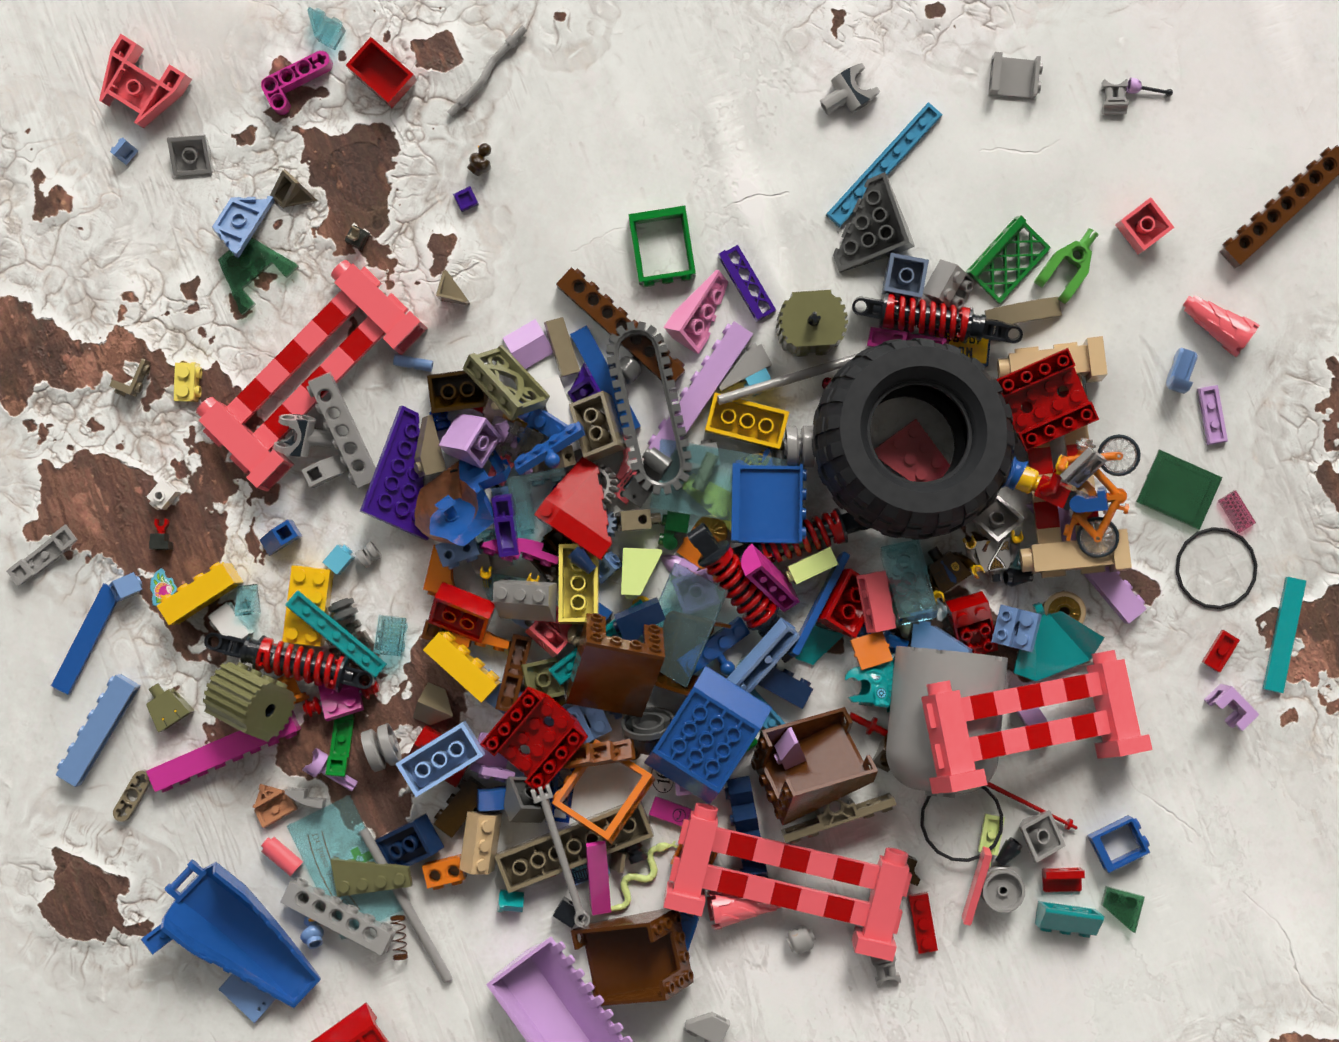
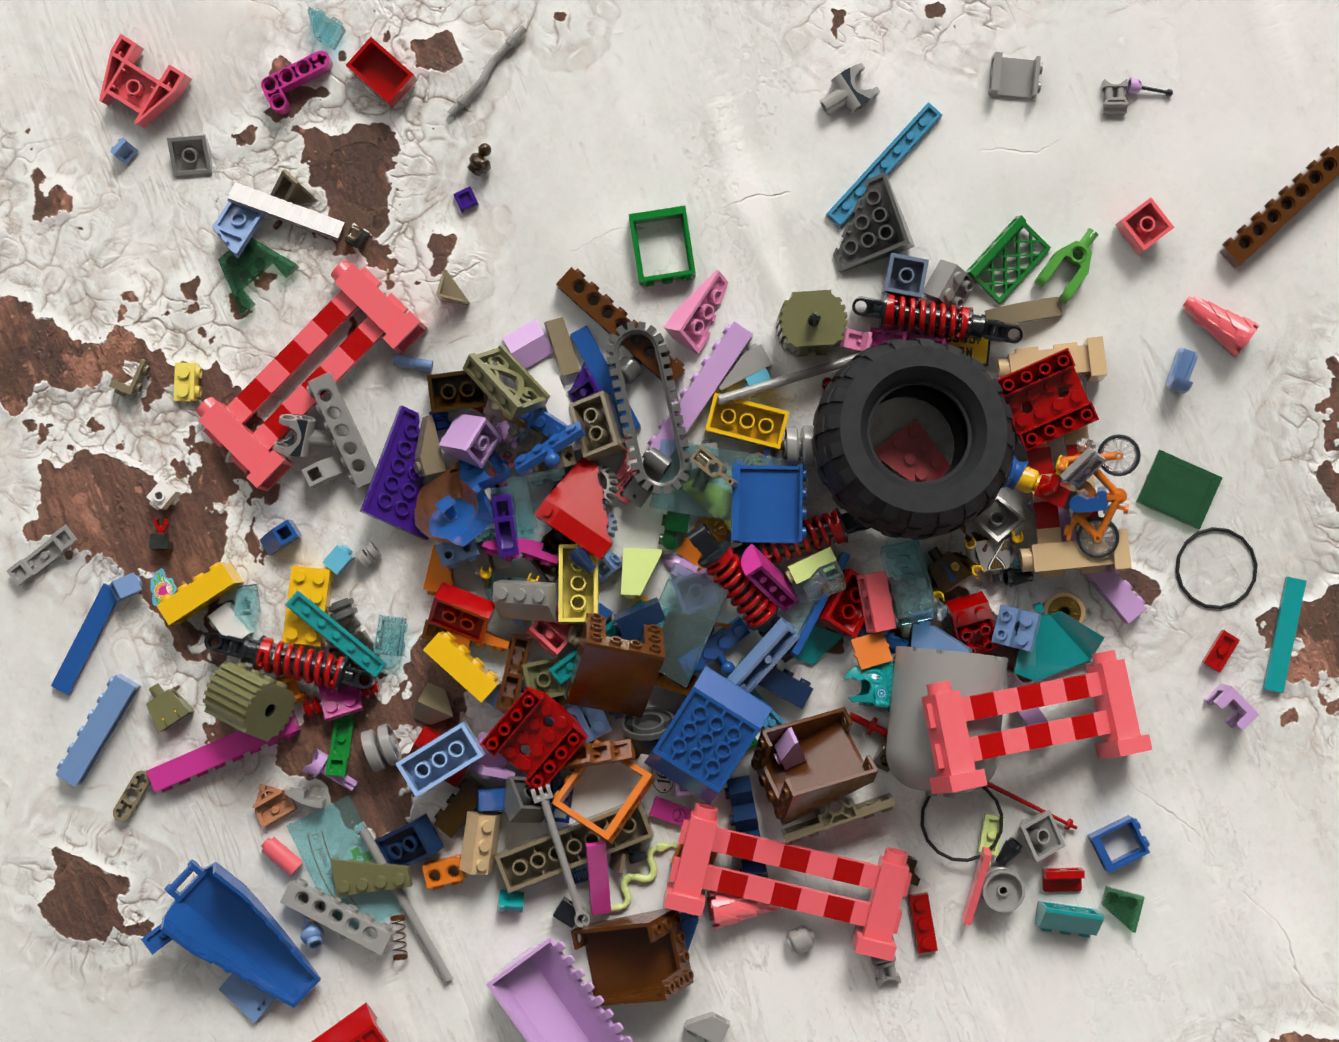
(286, 211): none -> tile
(629, 520): dark tan torso -> none
(708, 466): none -> dark tan piece
(741, 286): dark purple fence -> none
(825, 582): none -> clear light blue slope
(856, 340): none -> bright pink bracket
(1212, 415): lavender tile -> none
(1236, 511): clear pink tile -> none

